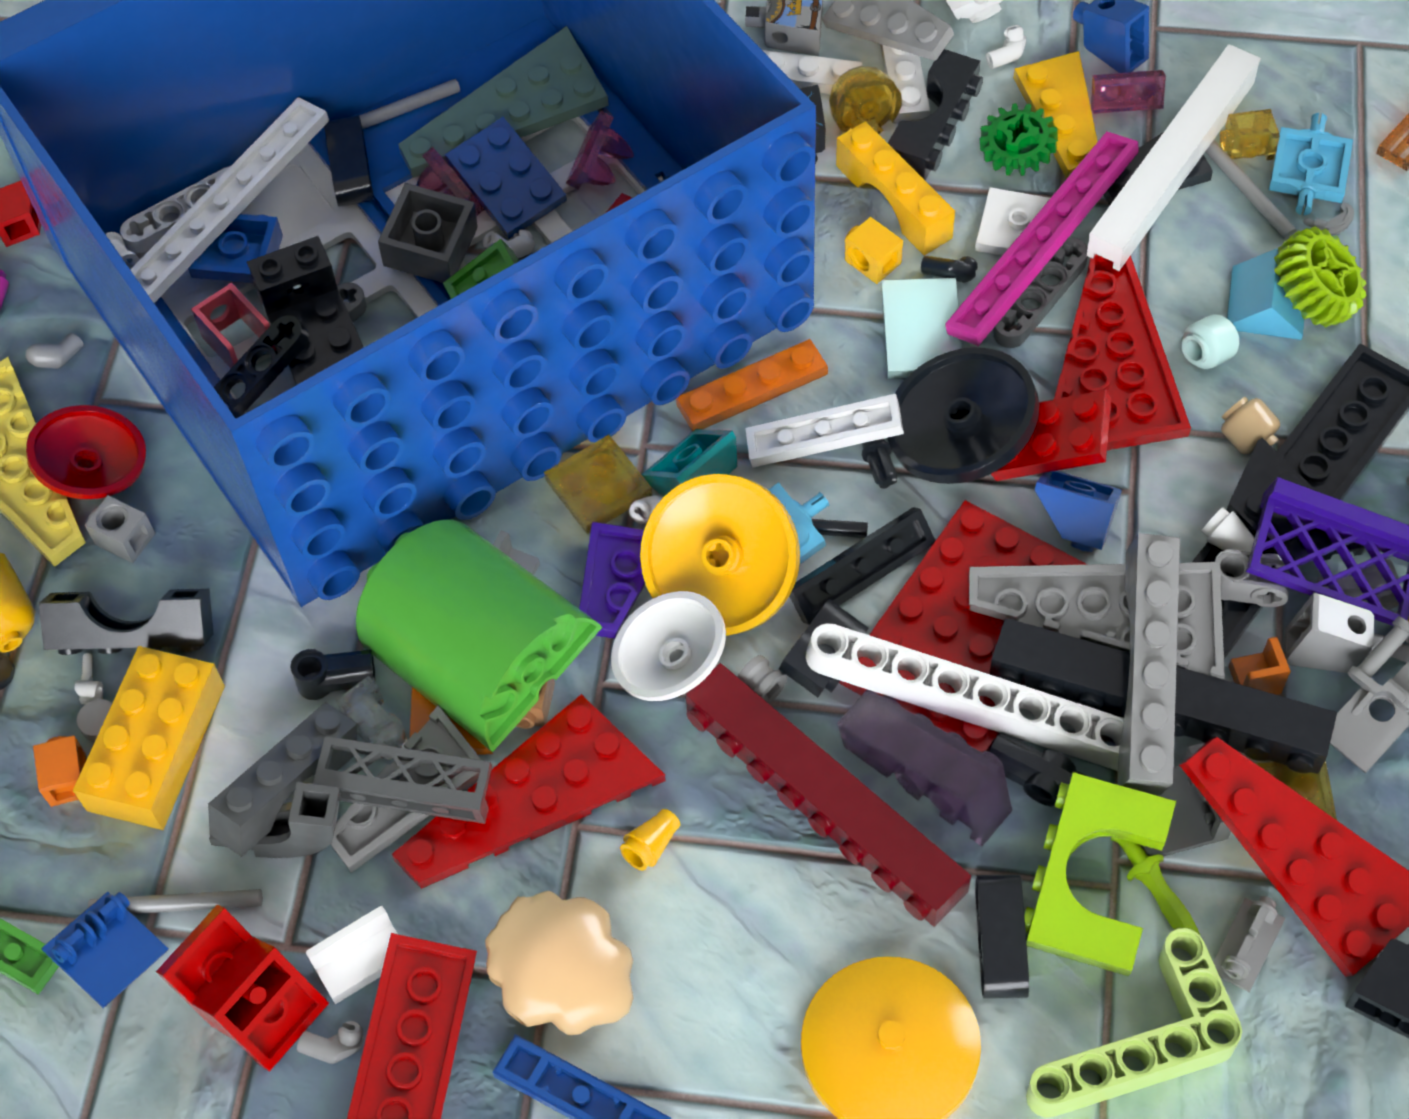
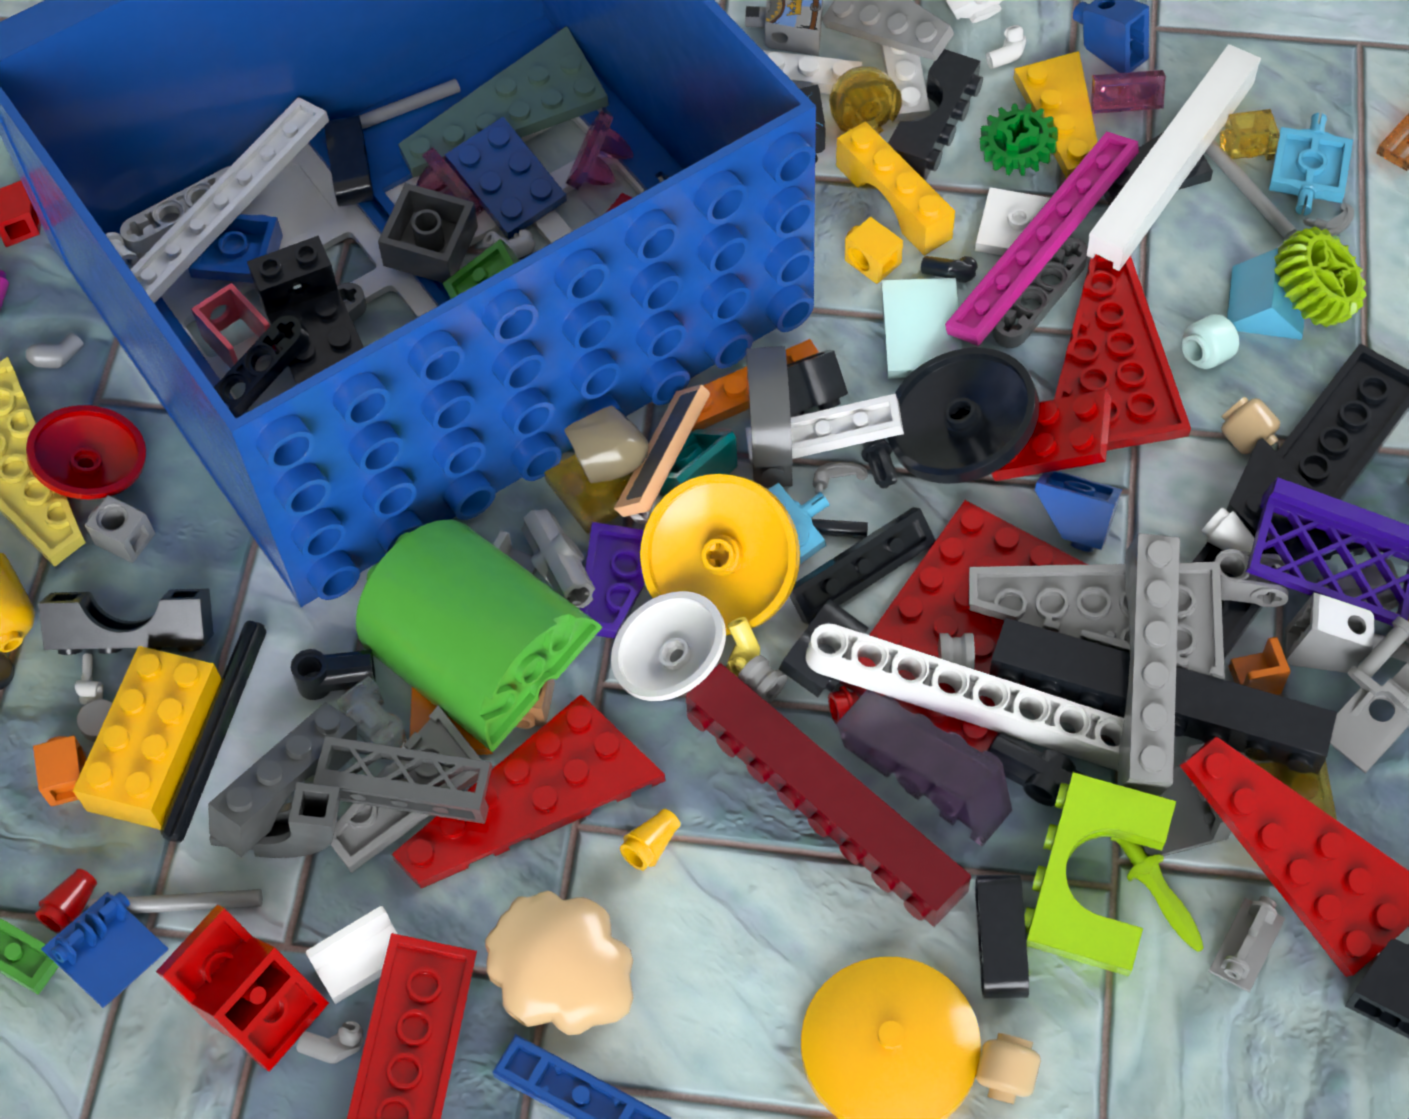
(66, 901): none -> red cone
(213, 732): none -> black axle
(557, 557): none -> light grey piece
(607, 445): none -> dark tan piece
(662, 451): none -> light nougat tile
(745, 647): none -> light yellow arm
(769, 416): none -> dark grey arch
(815, 382): none -> black brick
(835, 470): none -> light grey piece
(841, 702): none -> red plate
(957, 649): none -> light grey wheel
(1008, 1068): none -> tan head
(1150, 1046): yellowish green beam -> none

